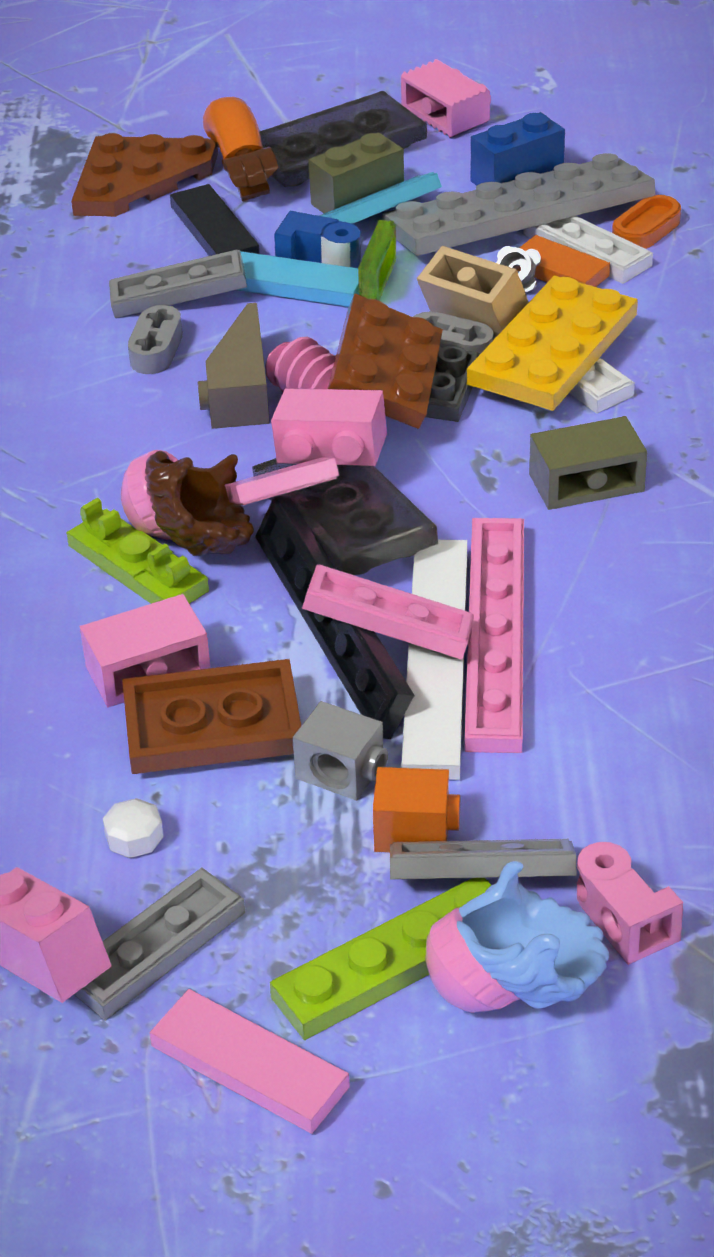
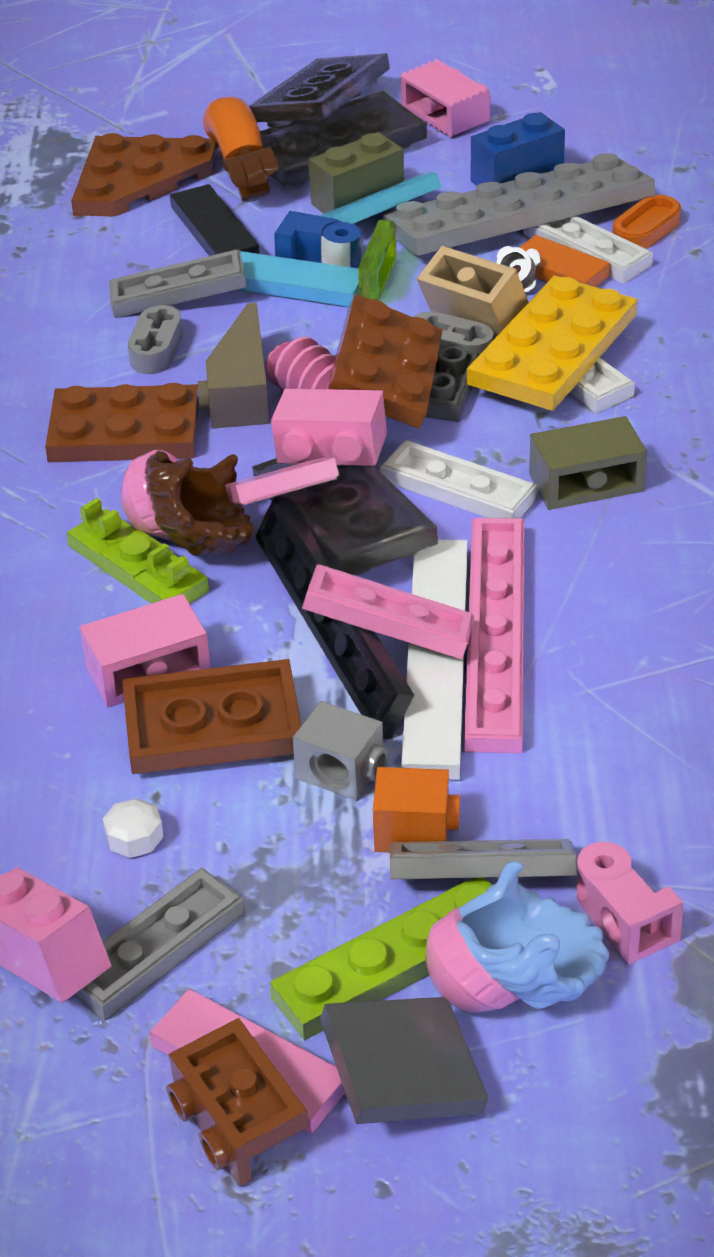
(122, 422): none -> dark orange plate
(233, 1098): none -> dark orange bracket
(319, 89): none -> clear smoke plate
(403, 1060): none -> dark grey tile
(458, 482): none -> white tile

